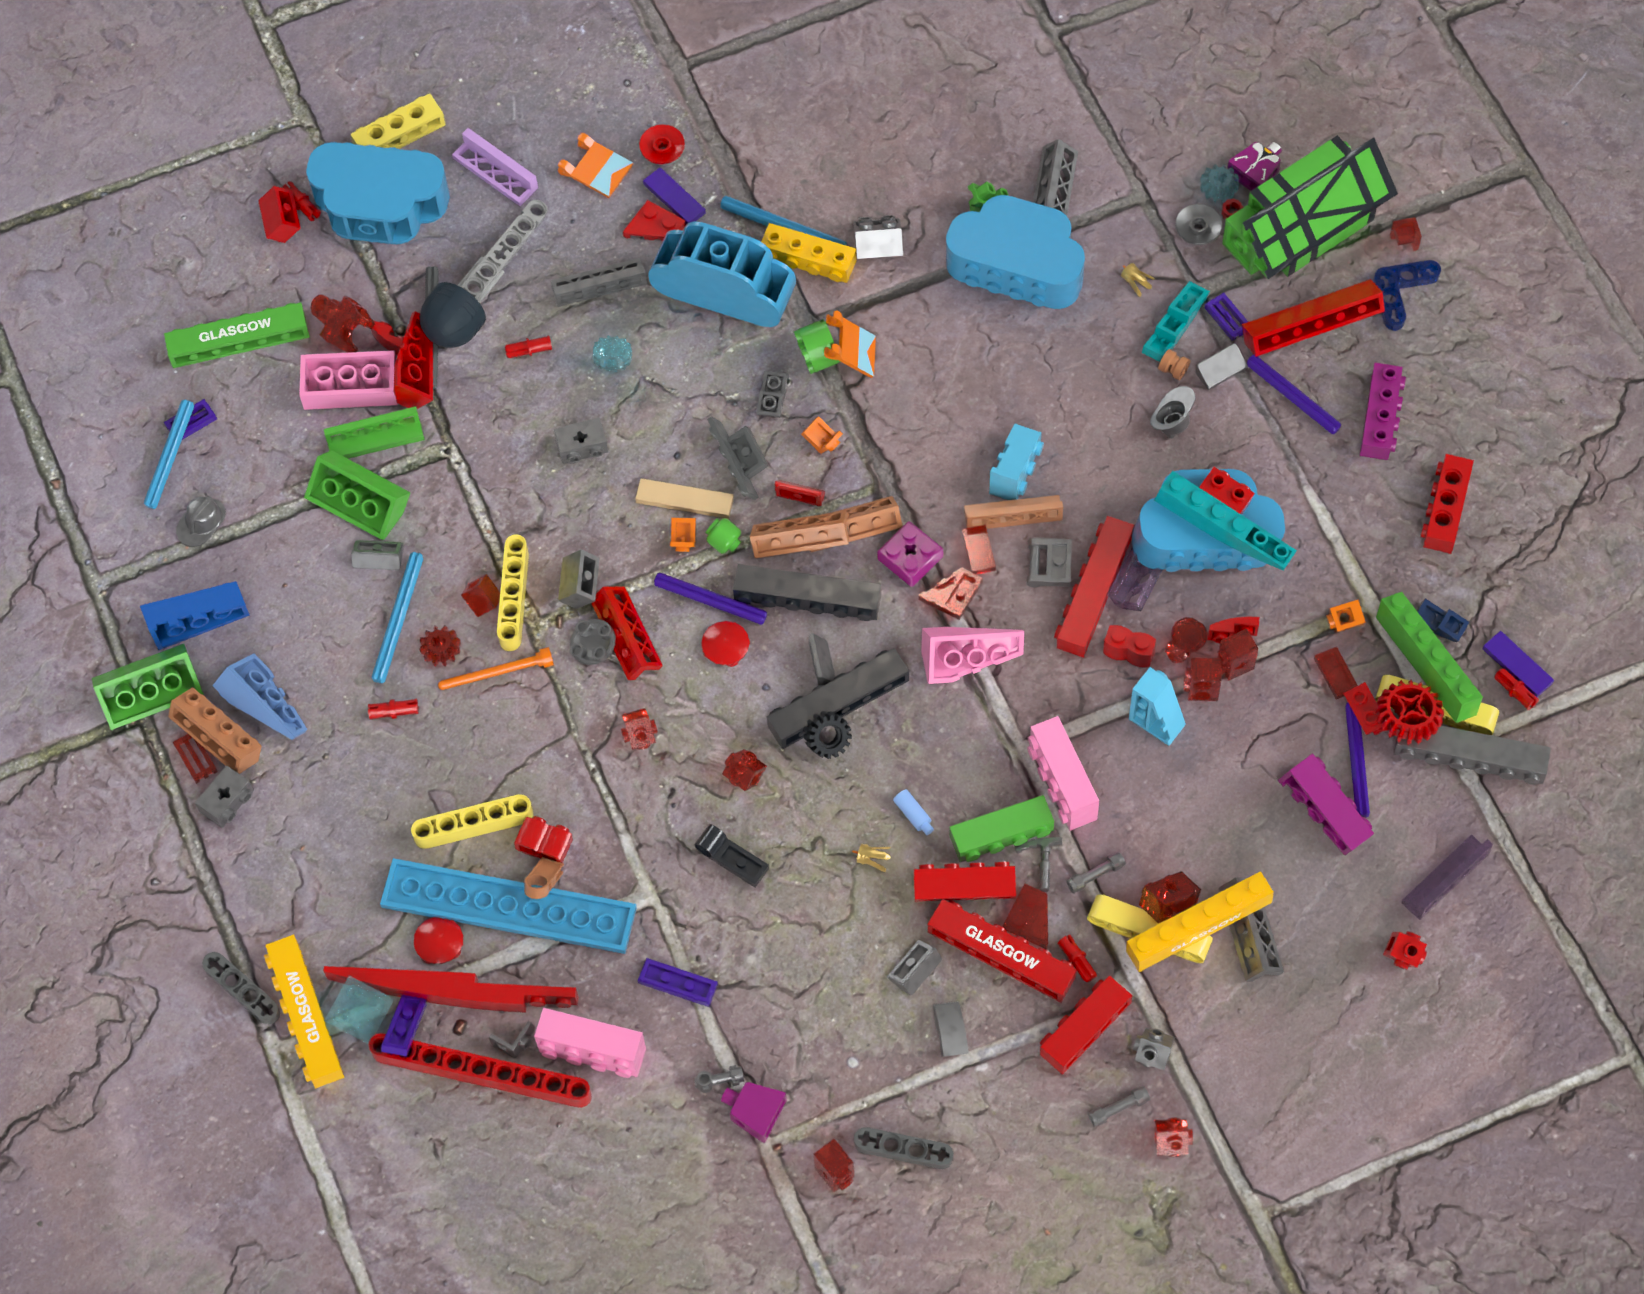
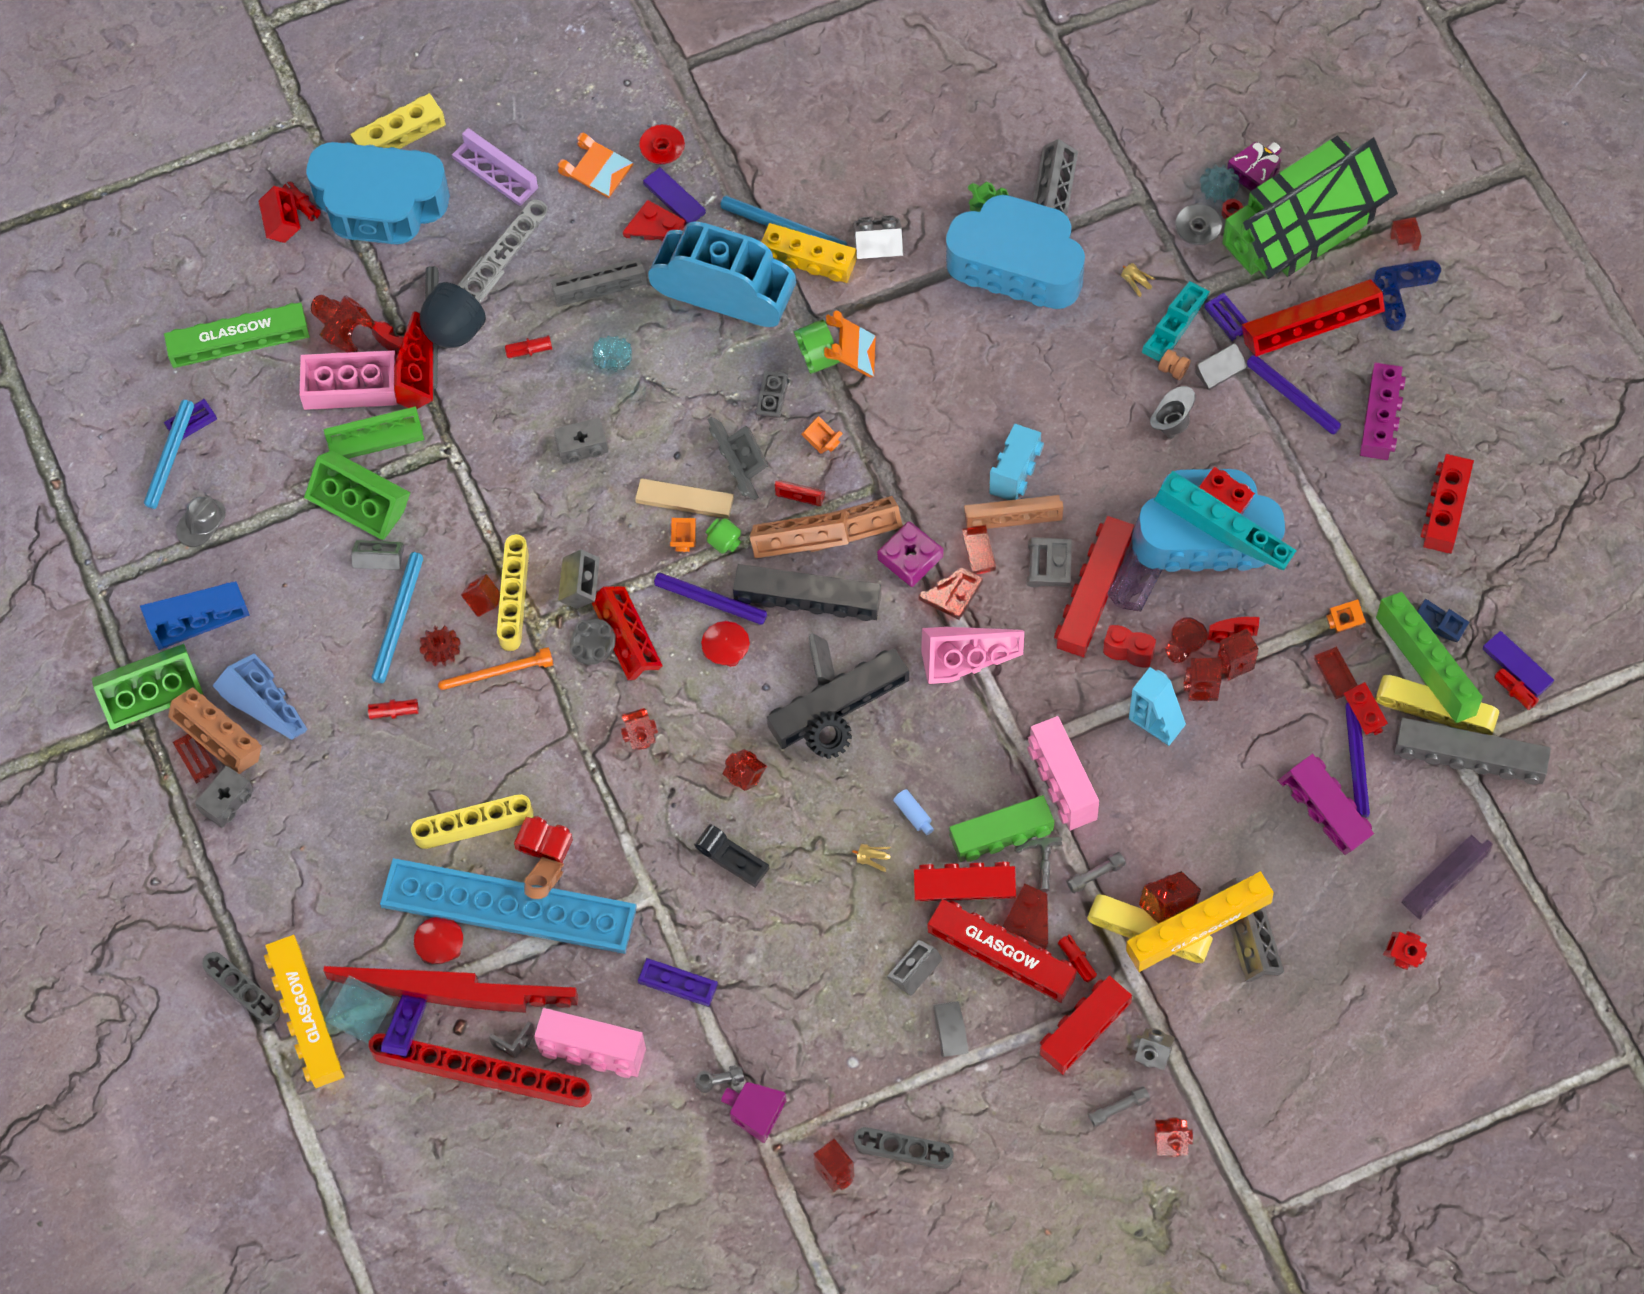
(1404, 700): red gear -> none

